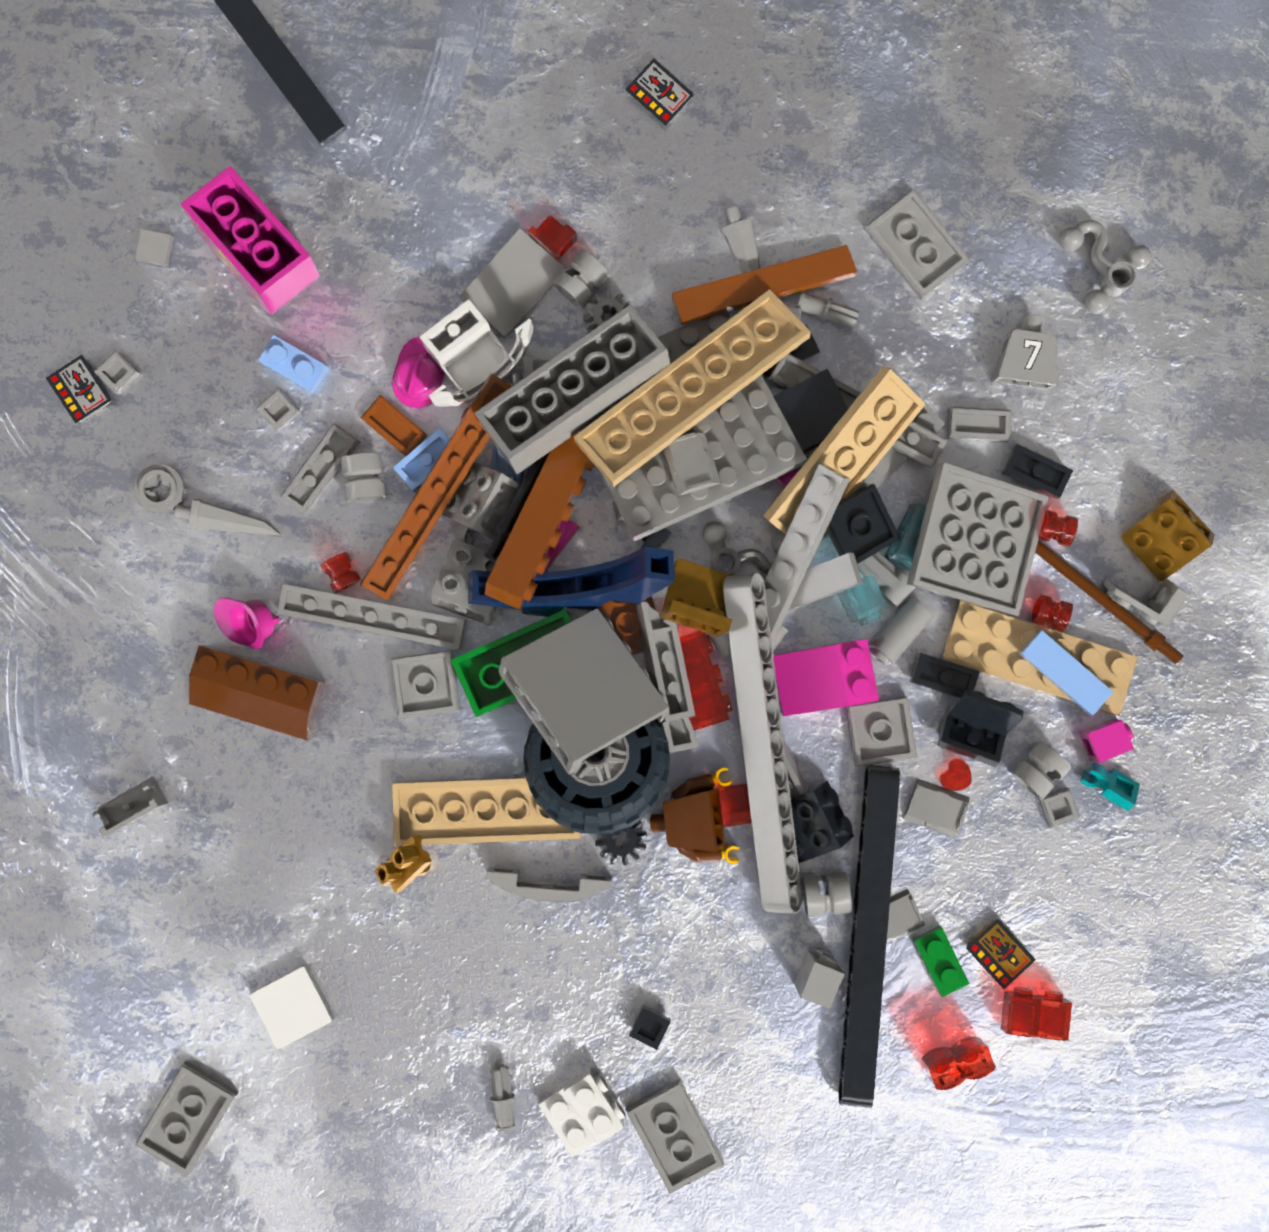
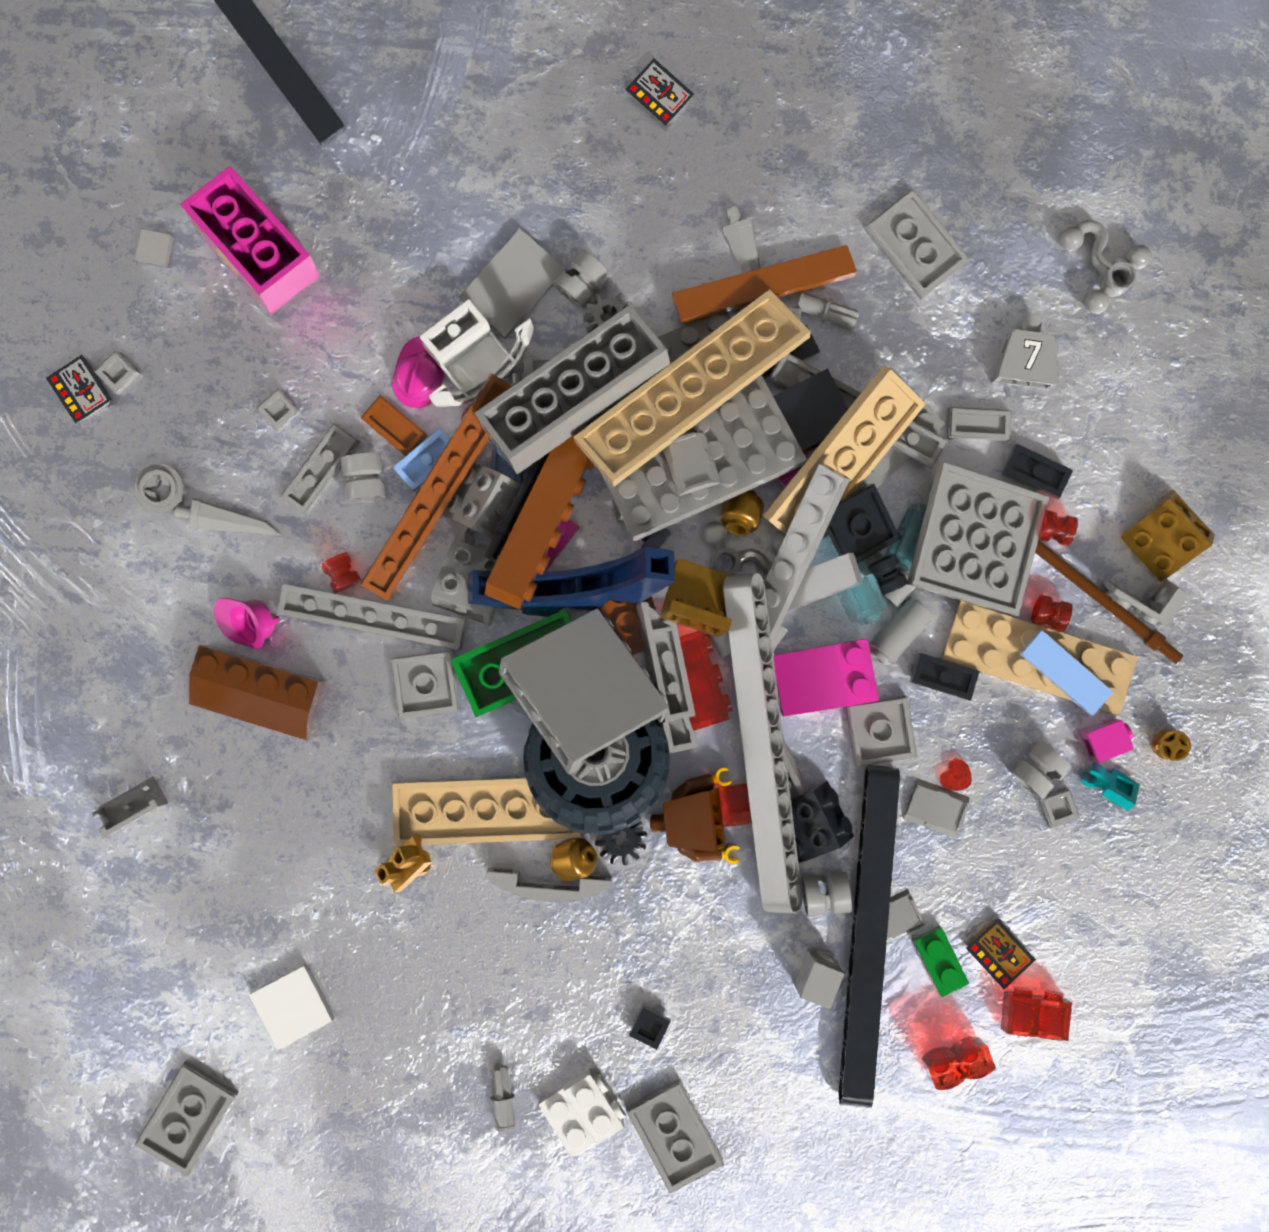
(293, 364): light blue plate -> none
(553, 237): clear red panel -> none
(573, 859): none -> pearl gold head
(742, 513): none -> pearl gold head
(889, 581): none -> black wheel
(978, 727): black bracket -> none
(1178, 746): none -> pearl gold wheel

